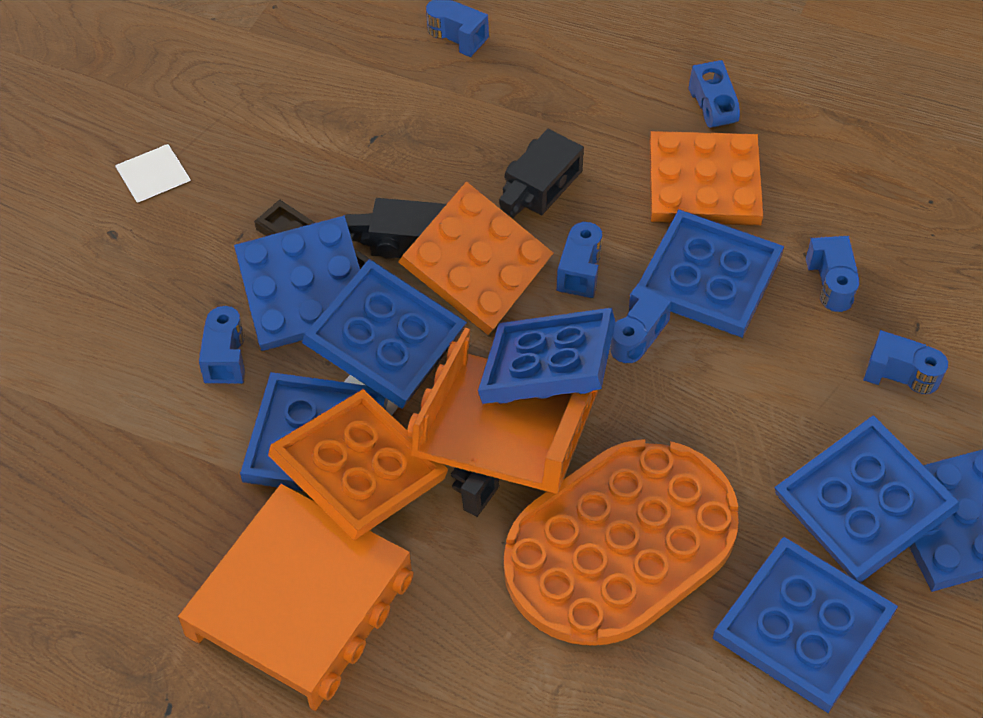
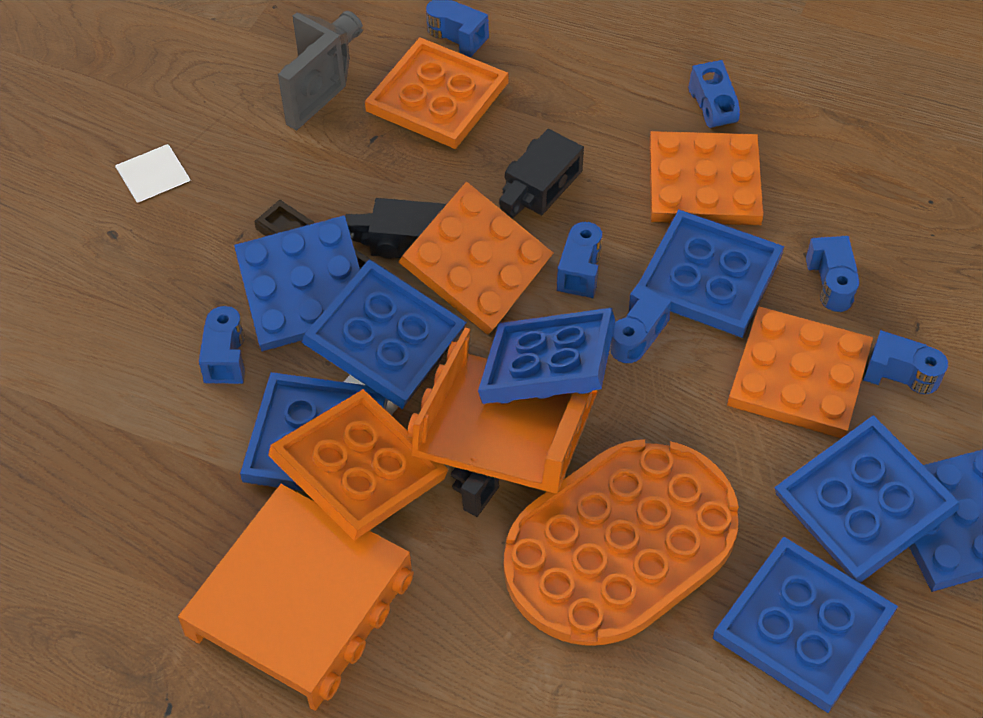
(320, 65): none -> dark grey plate
(437, 92): none -> orange plate
(800, 372): none -> orange plate

